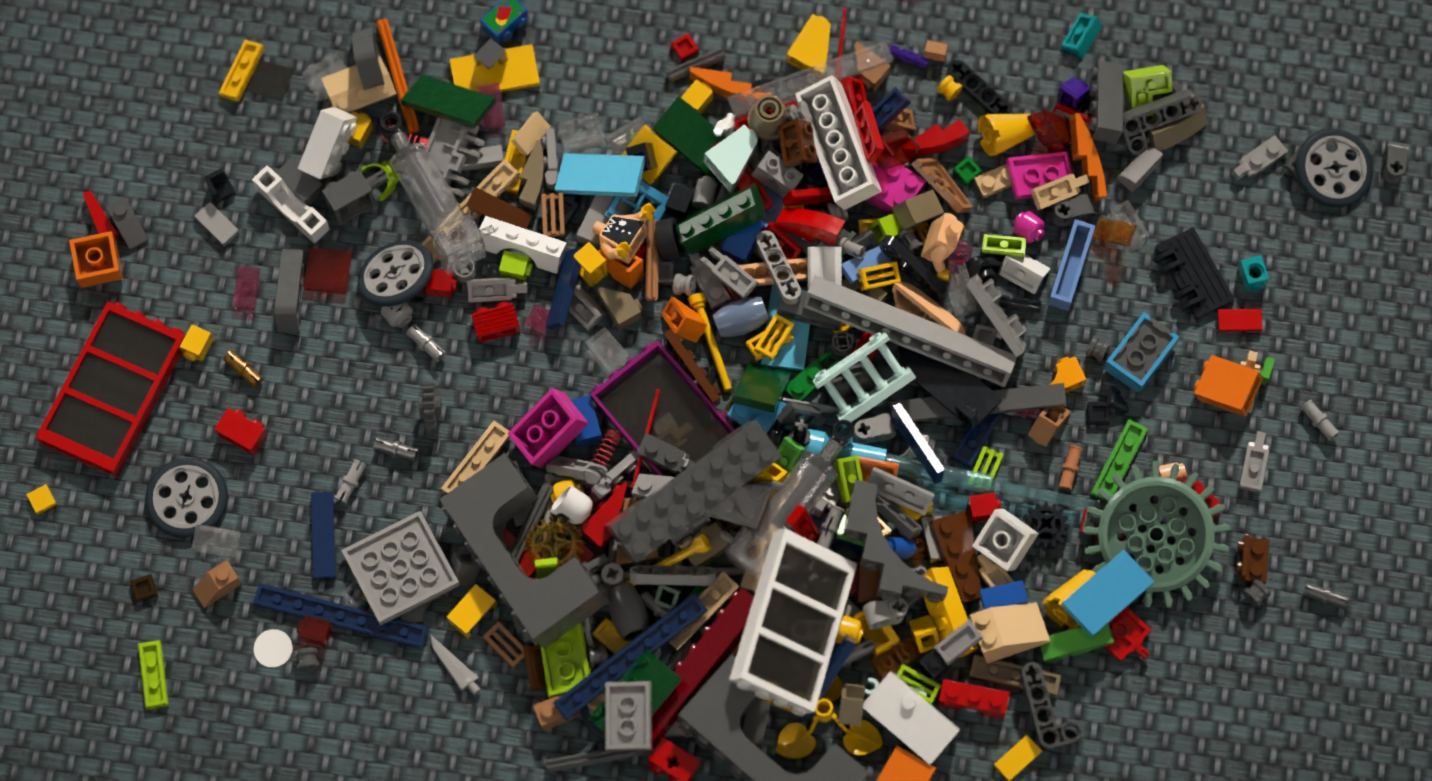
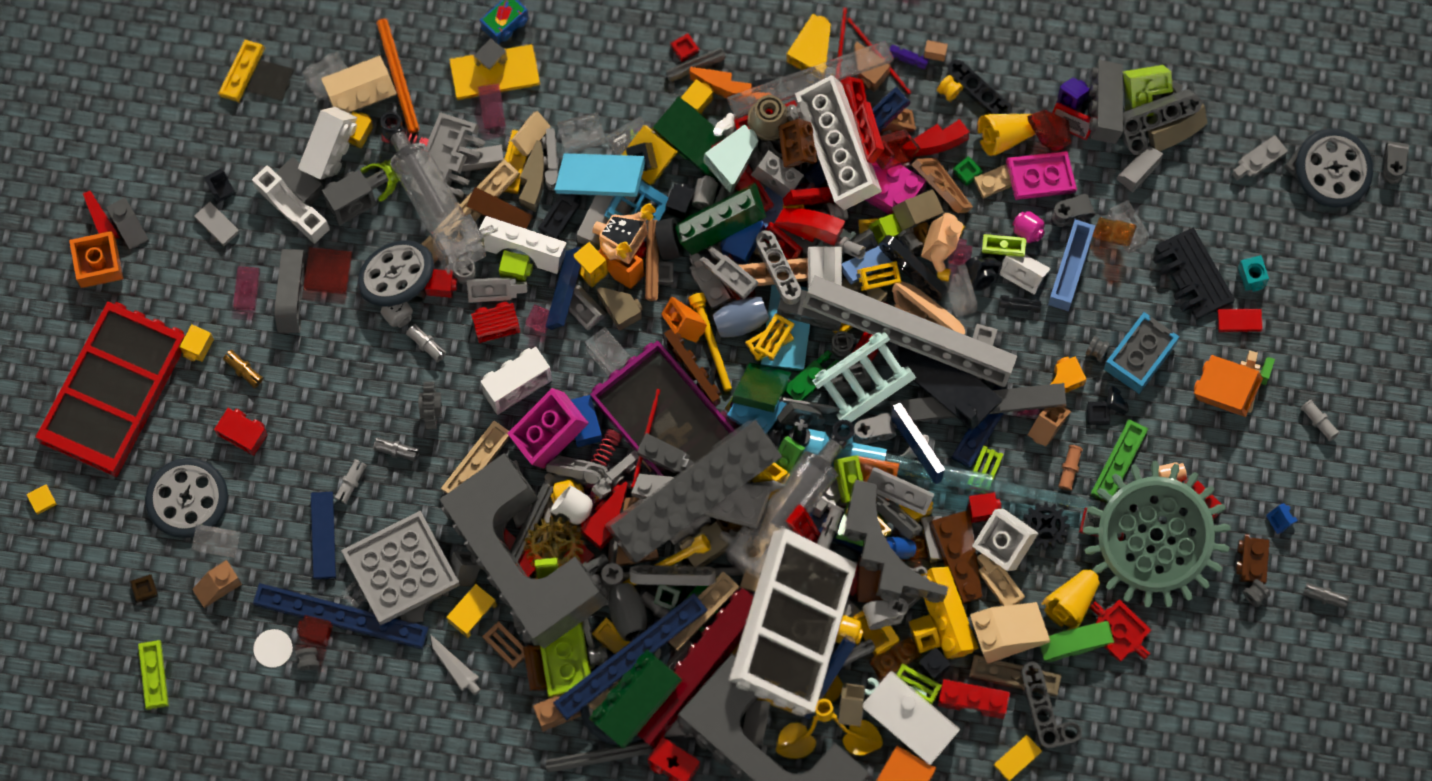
(366, 58): dark grey beam -> none
(448, 101): dark green tile -> none
(516, 380): none -> white brick
(552, 198): medium nougat tile -> none
(628, 716): light grey tile -> none
(684, 284): light grey wheel -> none
(869, 44): none -> red piece
(958, 642): light grey tile -> none
(1003, 595): blue tile -> none
(1009, 328): light grey hinge -> none
(1057, 190): tan hinge -> none
(1082, 35): teal slope -> none
(1085, 150): orange slope -> none
(1107, 593): dark azure tile -> none
(1254, 464): light grey hinge -> none
(1281, 518): none -> blue tile

